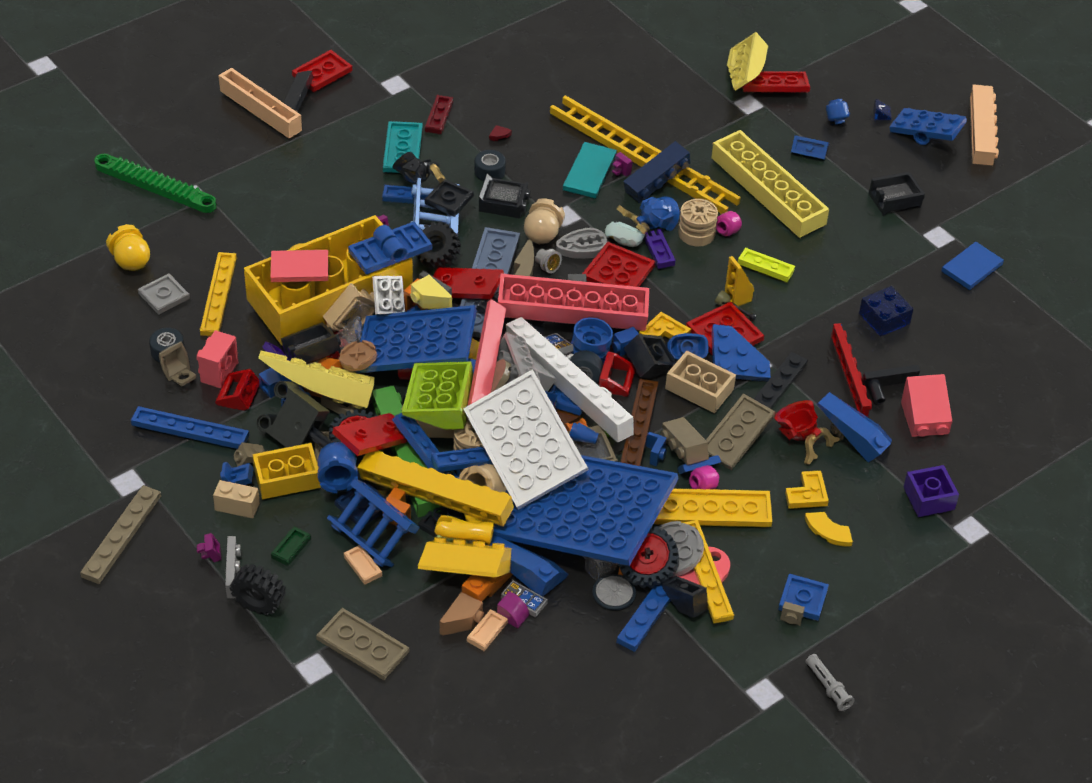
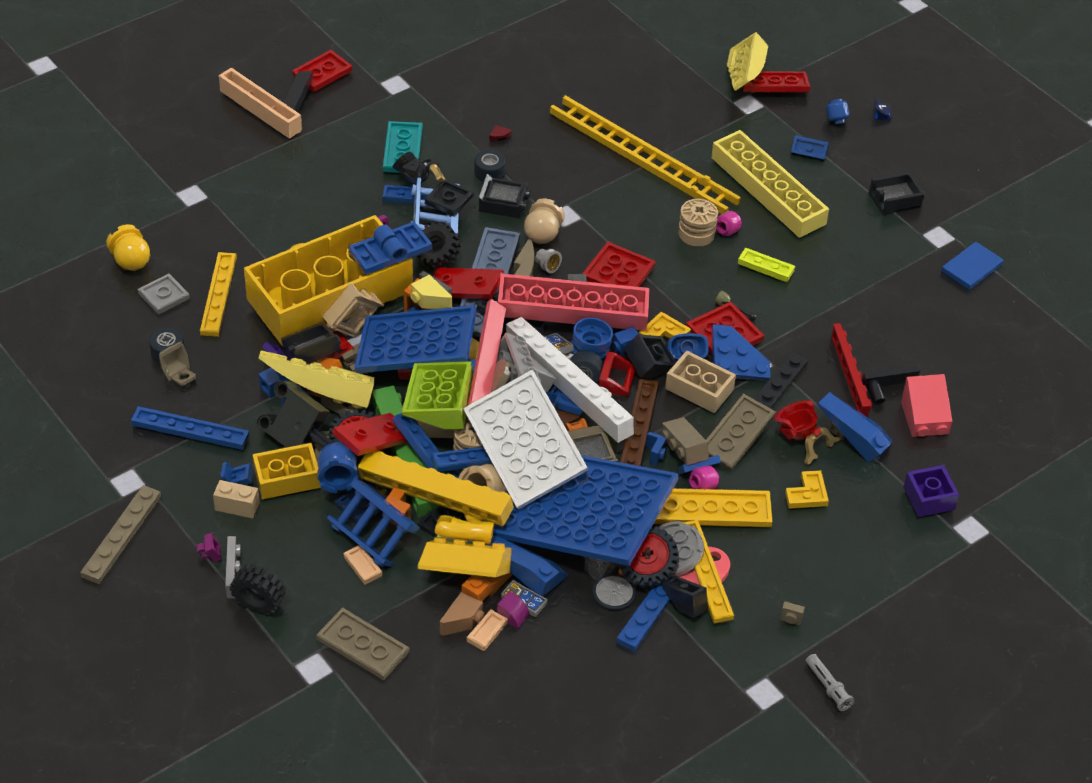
(155, 183): green gear -> none
(217, 358): coral brick -> none
(244, 393): red tile -> none
(245, 451): dark tan bracket -> none
(290, 546): dark green tile -> none
(299, 265): coral tile -> none
(351, 332): clear slope -> none
(358, 355): medium nougat tile -> none
(388, 294): white slope -> none
(439, 114): dark red tile -> none
(573, 241): light grey piece -> none
(583, 434): blue cone -> none
(589, 170): teal tile -> none
(622, 165): magenta tile -> none
(624, 234): light aqua piece -> none
(655, 213): blue helmet -> none
(657, 172): dark blue brick -> none
(659, 249): dark purple hinge -> none
(738, 284): yellow slope -> none
(805, 593): blue plate -> none
(832, 532): yellow tile -> none
(886, 311): clear blue brick -> none
(927, 125): blue plate -> none
(983, 125): light nougat brick -> none

